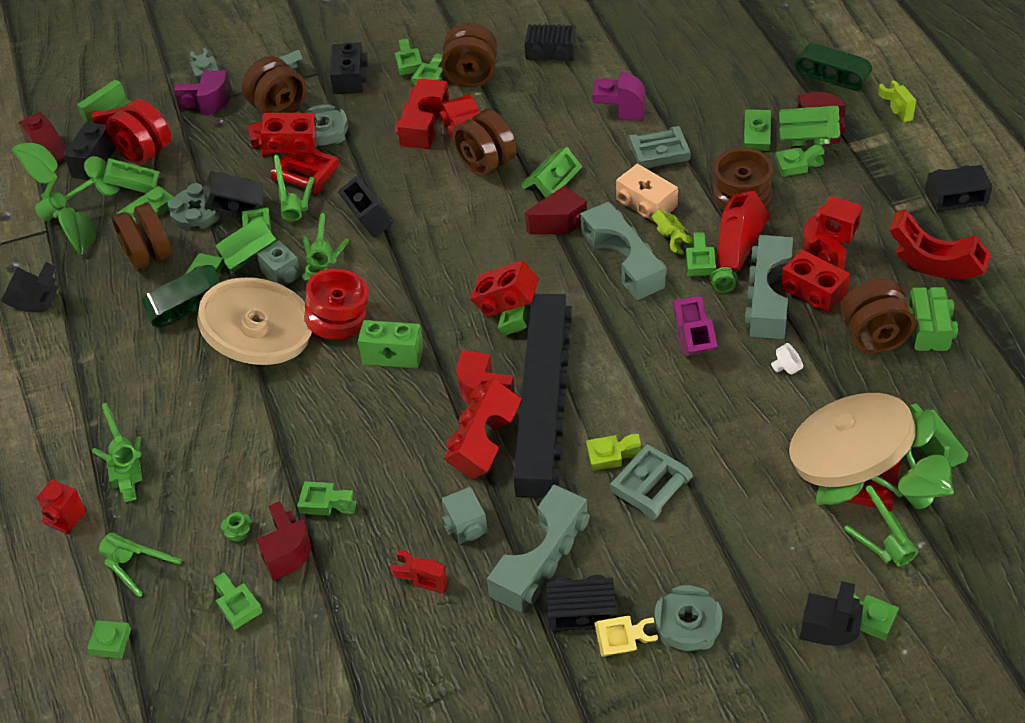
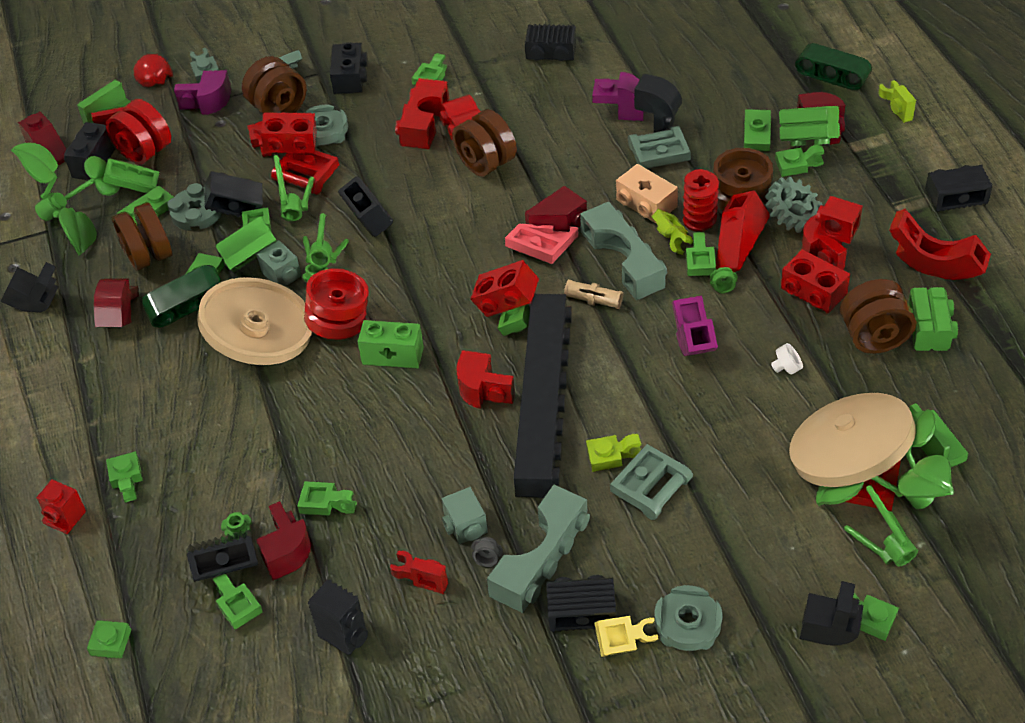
(113, 302): none -> dark red brick
(120, 550): bright green plant -> none
(121, 449): bright green plant -> none
(152, 70): none -> red hair
(221, 555): none -> black brick
(338, 617): none -> black brick
(408, 59): bright green plate -> none
(469, 55): reddish brown wheel -> none
(469, 447): red arch -> none
(486, 551): none -> dark grey plate
(540, 241): none -> coral wing
(554, 172): bright green panel -> none
(577, 290): none -> tan pin
(659, 98): none -> black brick
(700, 200): none -> red piece
(768, 309): sand green arch -> none
(792, 203): none -> sand green gear

